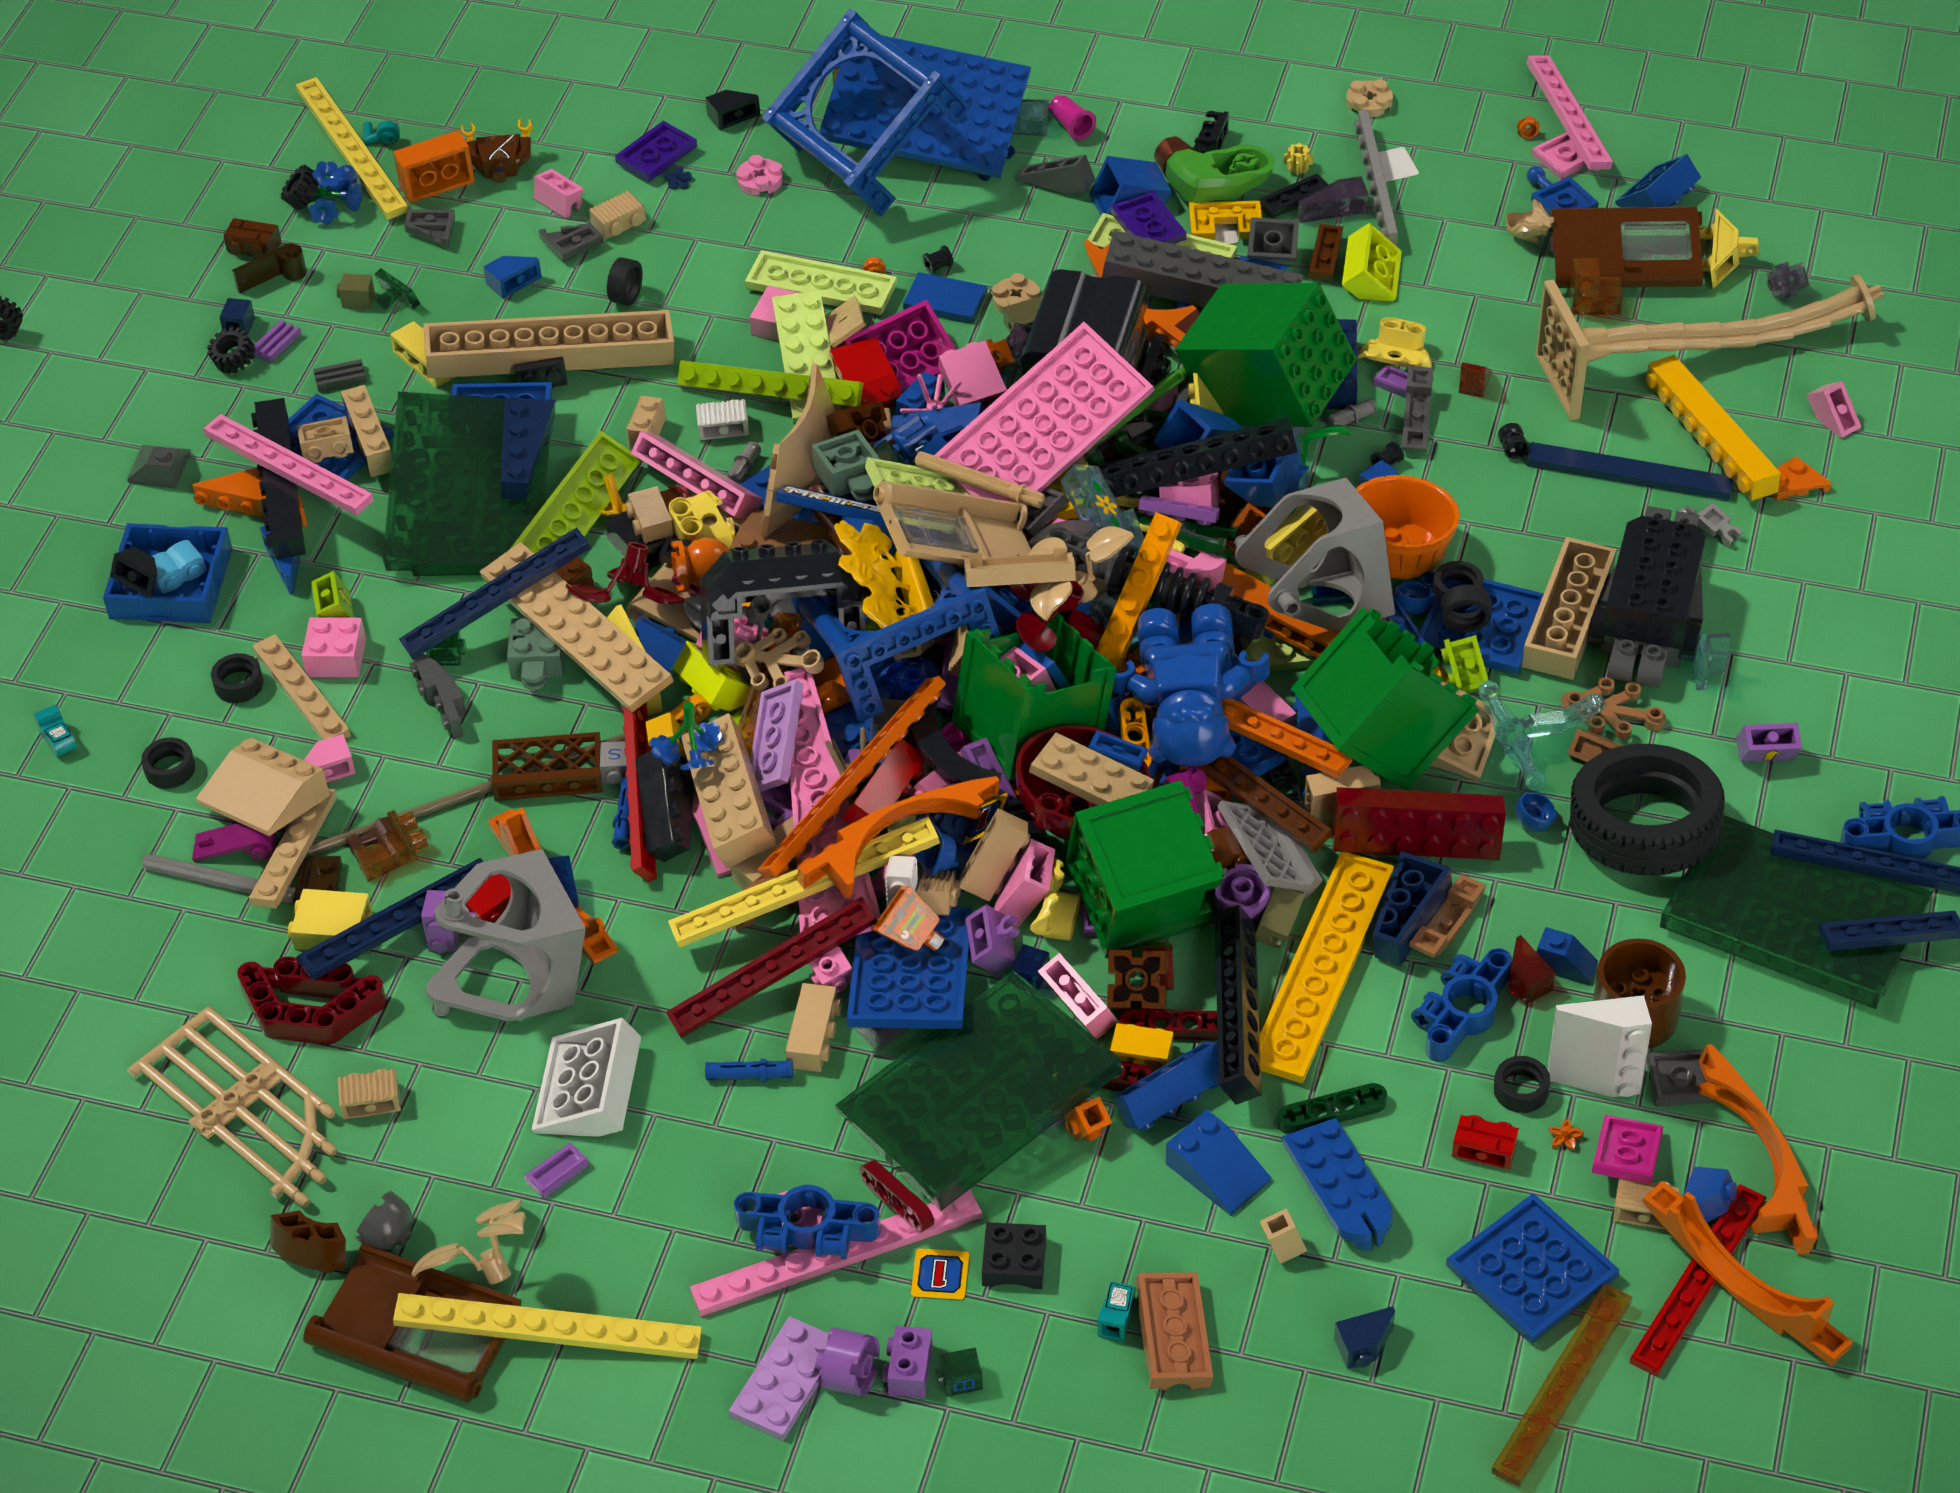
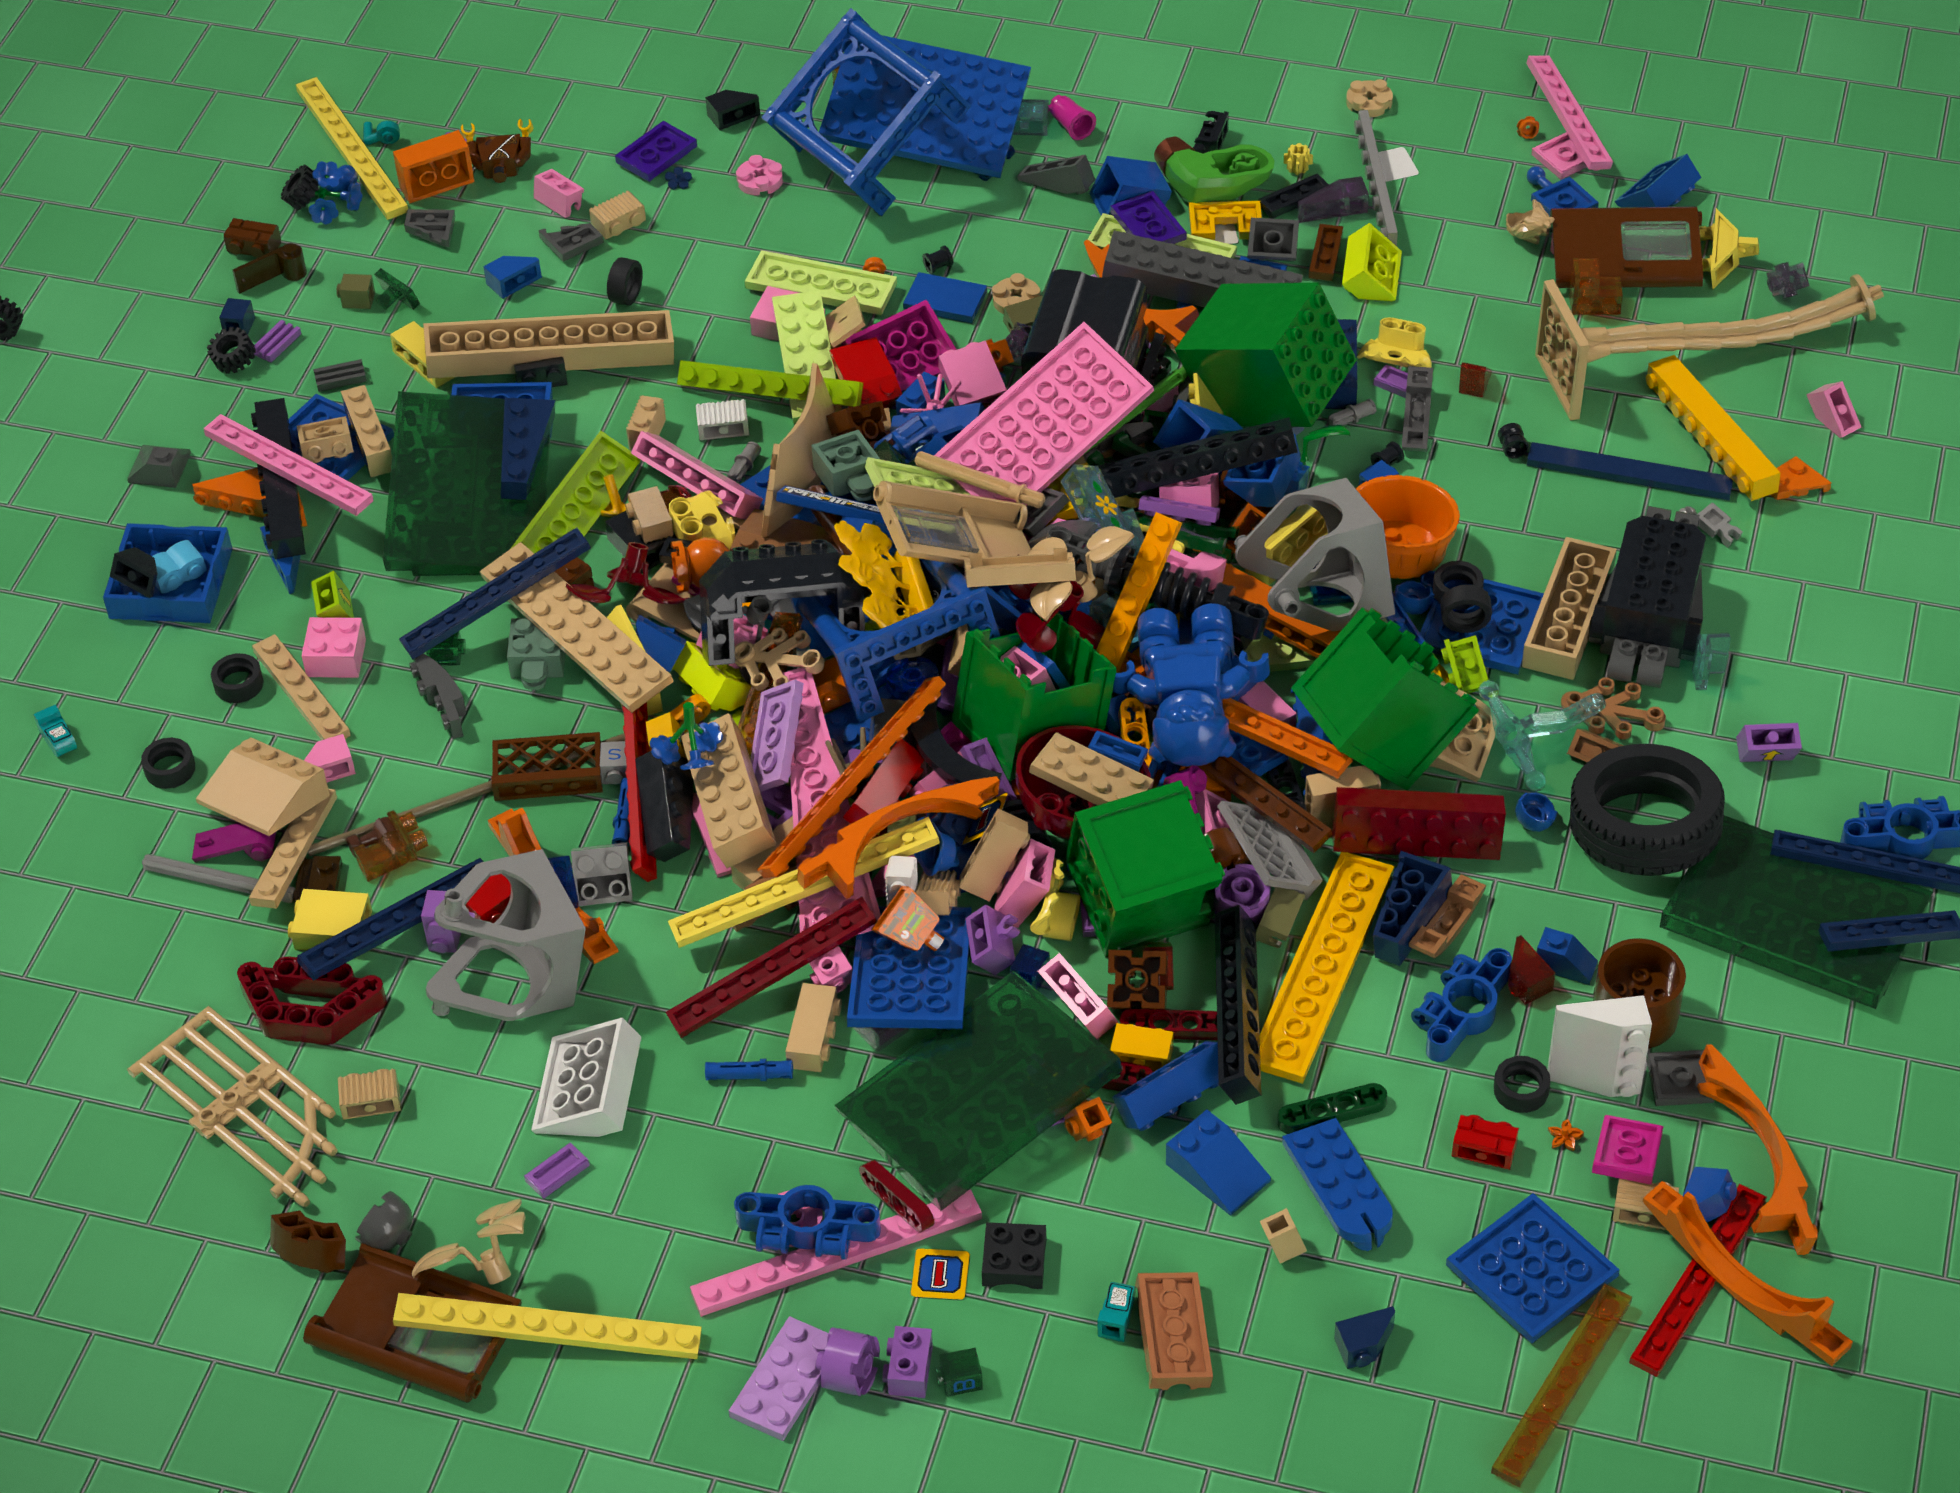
(602, 874): none -> light grey slope

